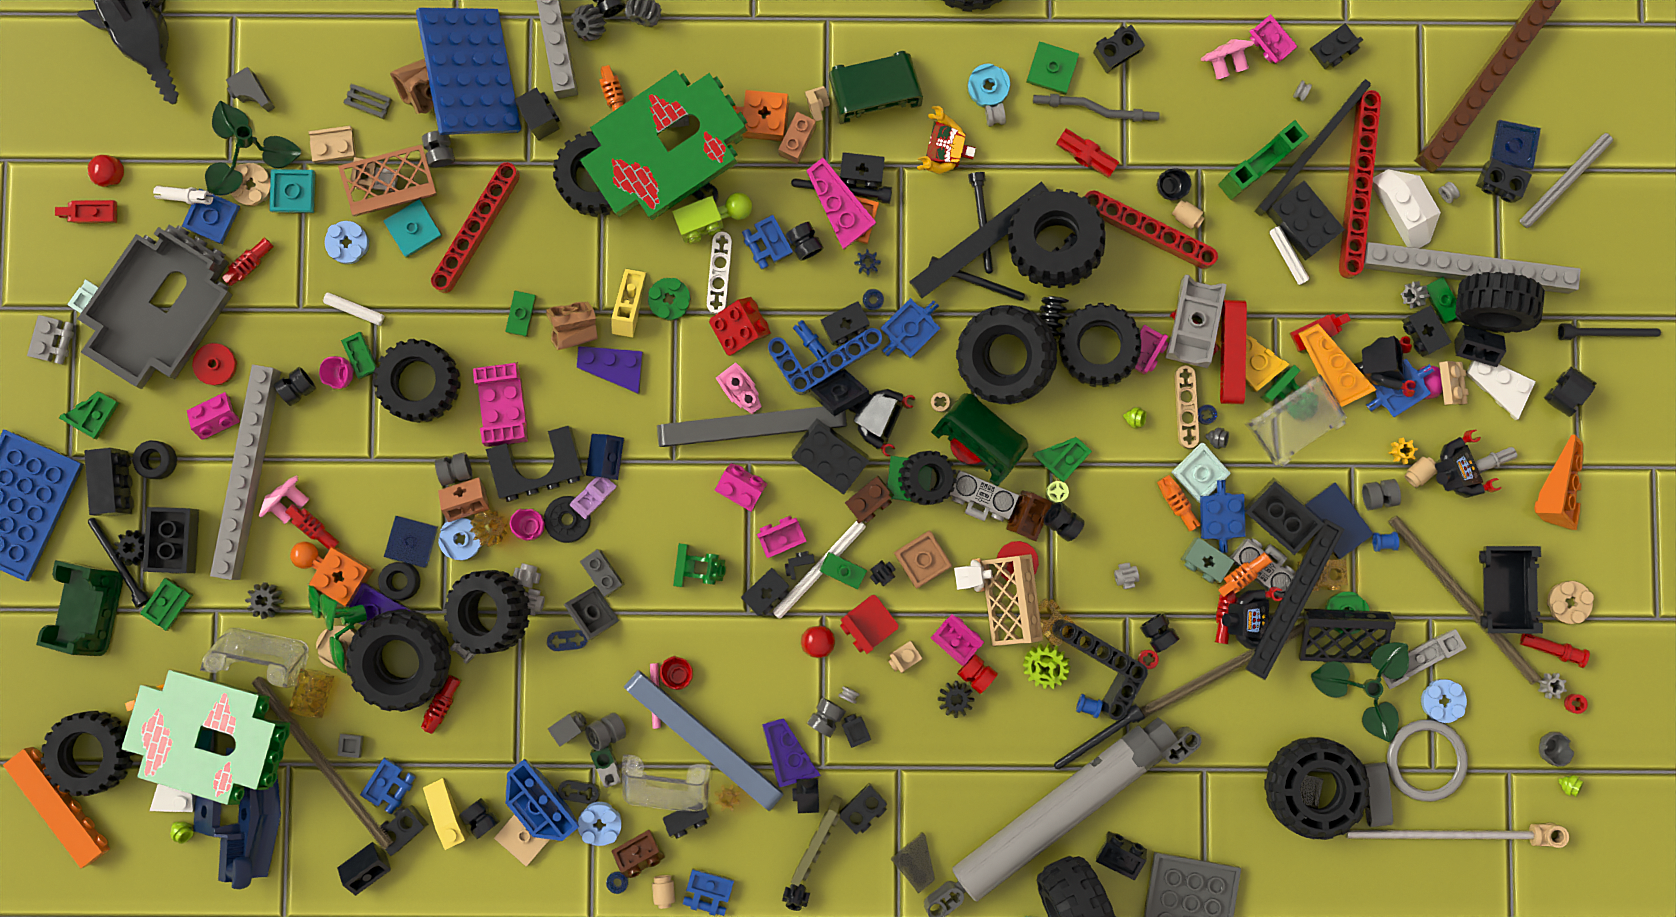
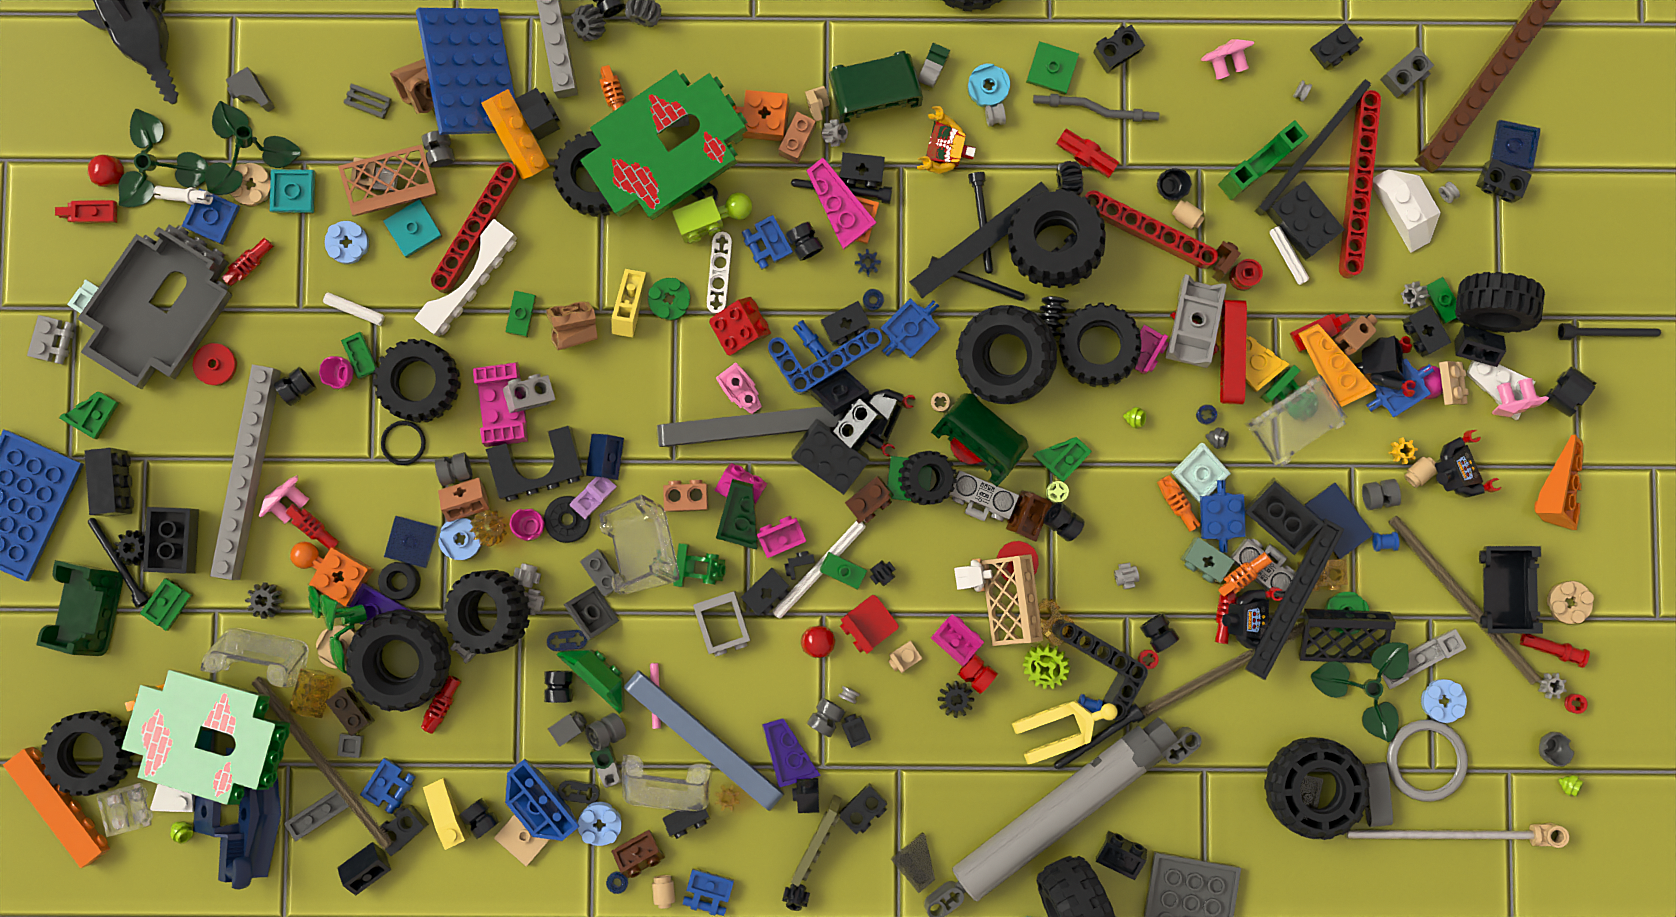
(124, 809): none -> clear plate
(133, 187): none -> dark green plant
(141, 458): black tyre -> none
(212, 416): dark pink bracket -> none
(316, 815): none -> dark grey plate
(332, 144): tan plate -> none
(350, 711): none -> dark brown brick
(419, 454): none -> black tyre
(439, 313): none -> white arch
(515, 134): none -> light orange brick
(530, 398): none -> light grey brick
(558, 686): none -> black wheel
(597, 674): none -> green wedge
(613, 365): dark purple wing -> none
(640, 545): none -> clear windscreen
(676, 673): red hair -> none
(685, 502): none -> nougat brick
(738, 643): none -> light grey window
(739, 516): none -> dark green wing
(834, 133): none -> light grey gear
(862, 427): none -> brick
(923, 559): medium nougat plate -> none
(933, 65): none -> leg
(1070, 177): none -> black gear
(1083, 717): none -> light yellow piece
(1182, 407): tan beam -> none
(1228, 253): none -> reddish brown bracket
(1245, 274): none -> red wheel
(1273, 40): dark pink bracket -> none
(1356, 334): none -> medium nougat torso
(1405, 70): none -> dark grey brick
(1459, 266): light grey brick -> none
(1496, 459): light grey axle -> none
(1510, 405): none -> bright pink connector
(1566, 180): light grey axle -> none

